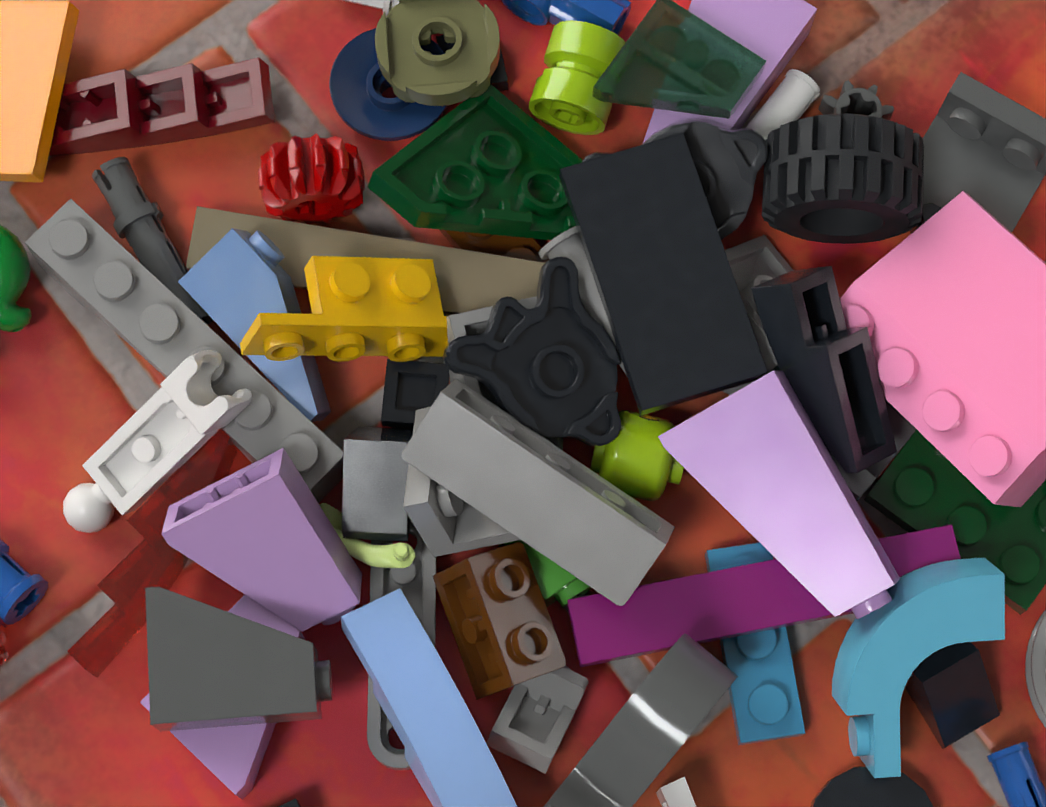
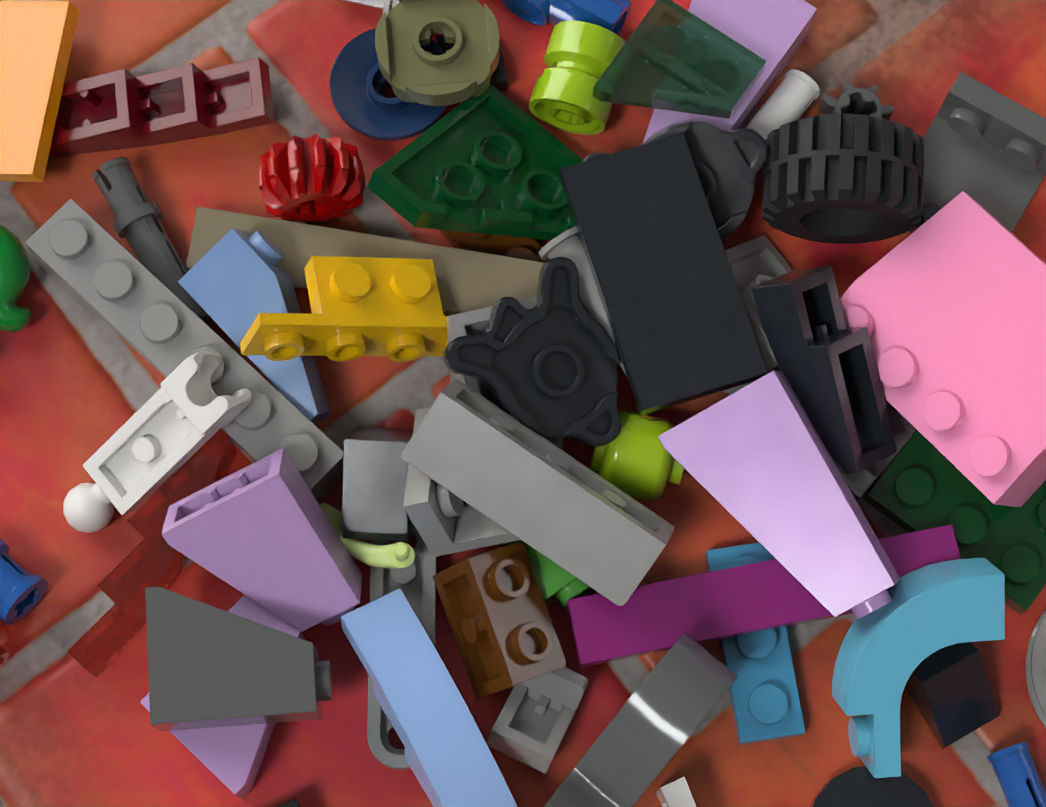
(410, 388): black plate -> none

